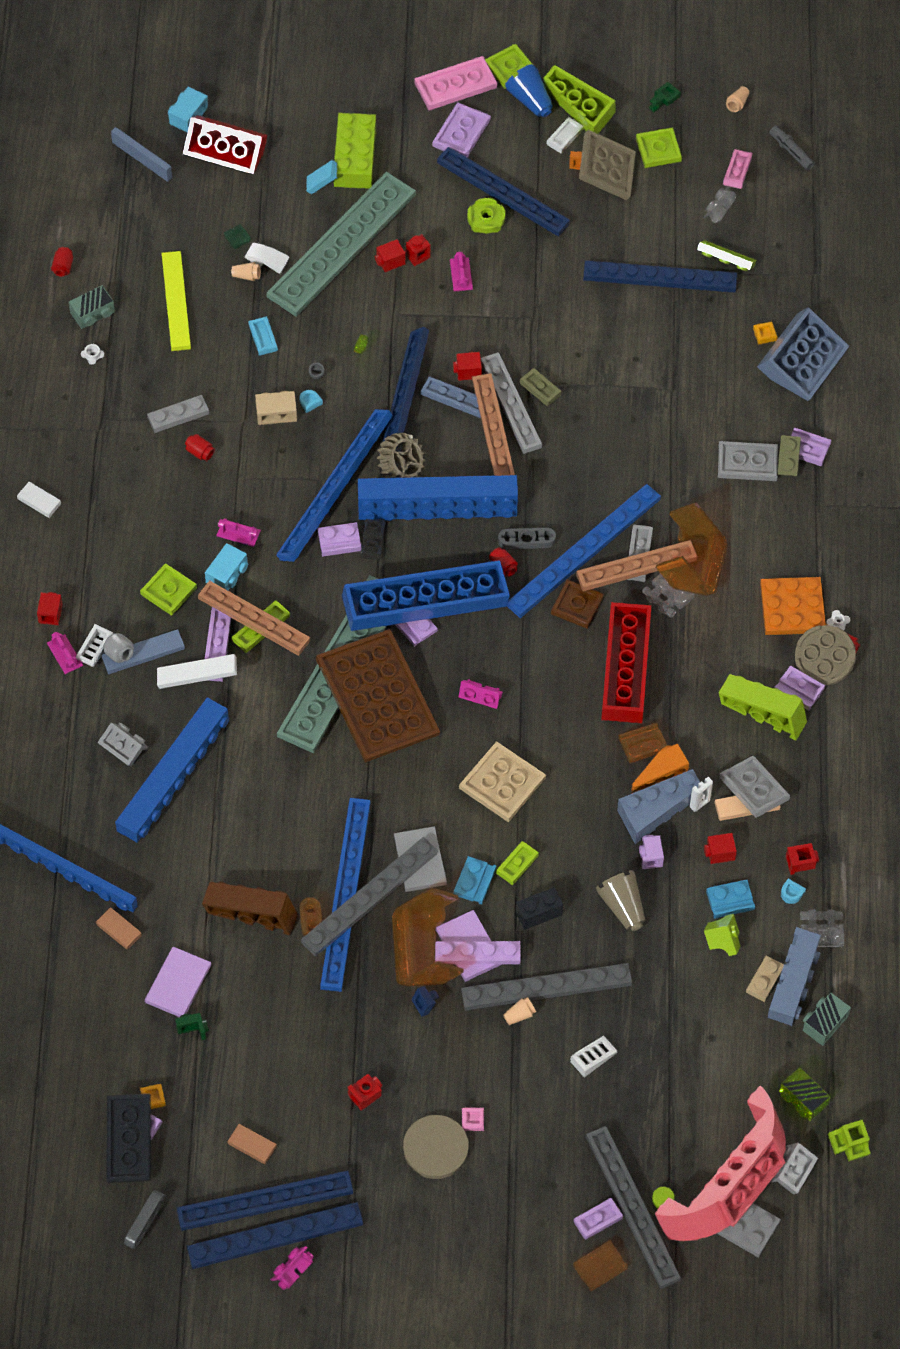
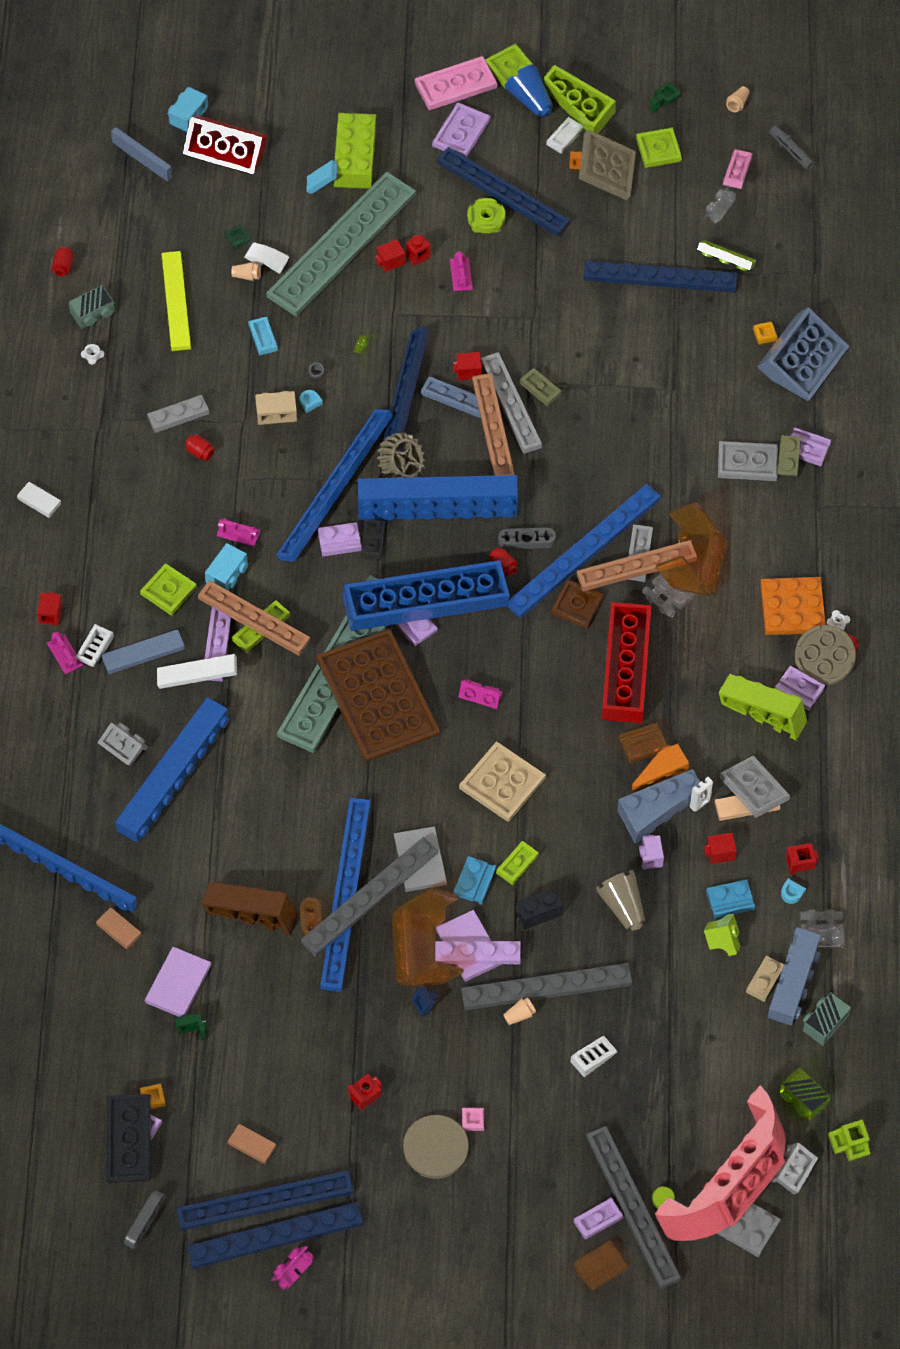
(118, 648): light grey head -> none

